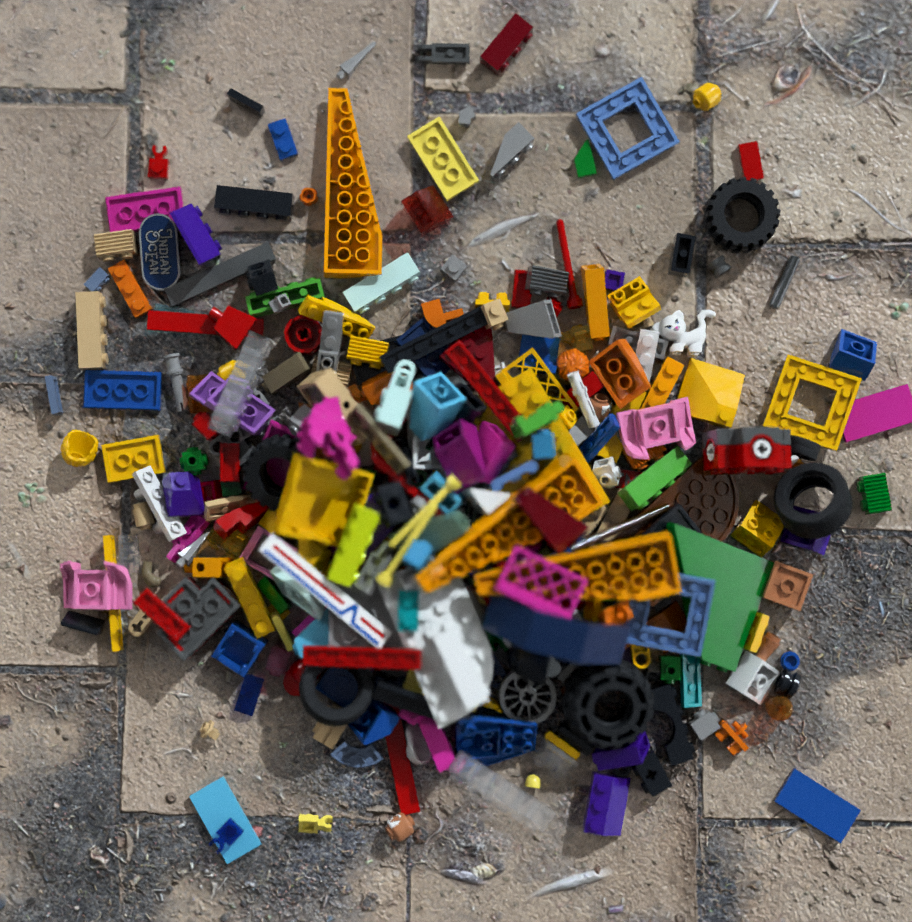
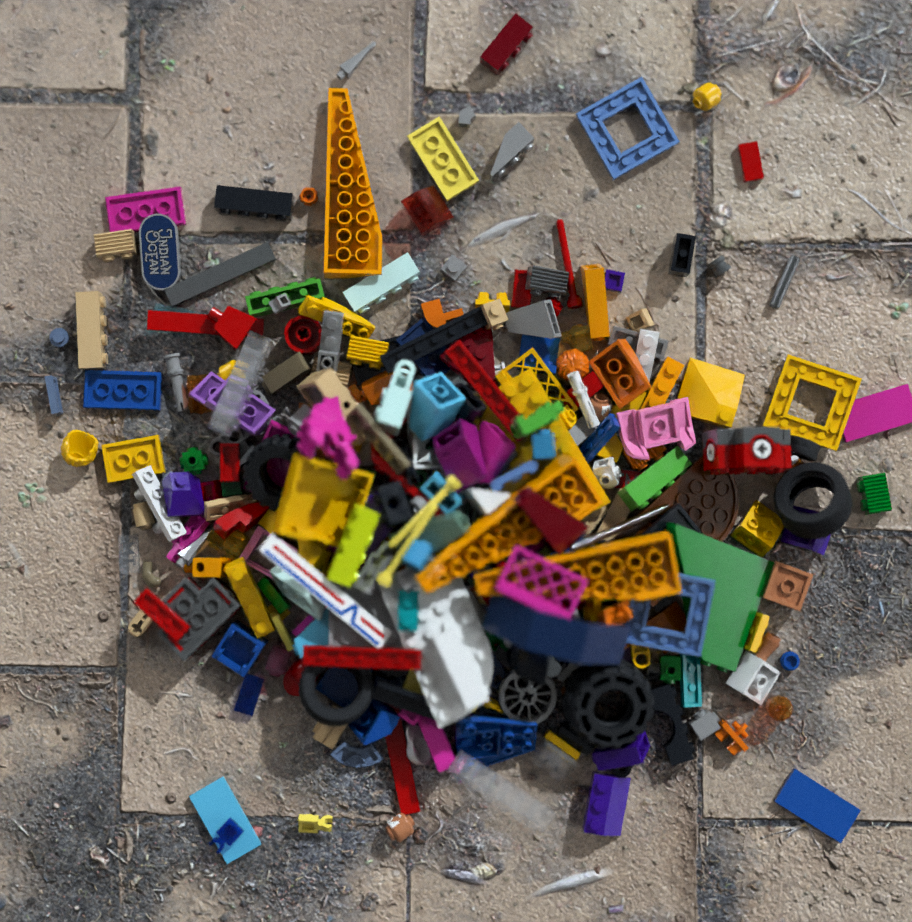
(59, 337): none -> sand blue plate
(83, 623): black slope -> none
(96, 588): bright pink piece -> none
(97, 280): sand blue piece -> none
(114, 614): yellow tile -> none
(130, 288): orange plate -> none
(158, 166): red plate -> none
(196, 233): dark purple slope -> none
(201, 424): red brick -> none
(208, 730): tan plate -> none
(246, 102): black tile -> none
(261, 278): black brick -> none
(283, 139): blue plate -> none
(445, 53): dark grey hinge -> none
(533, 781): light yellow hinge -> none
(584, 161): green tile -> none
(633, 302): yellow brick -> none
(659, 781): black brick -> none
(674, 329): white animal -> none
(759, 198): black tyre -> none
(787, 683): black wheel -> none
(853, 354): blue slope -> none

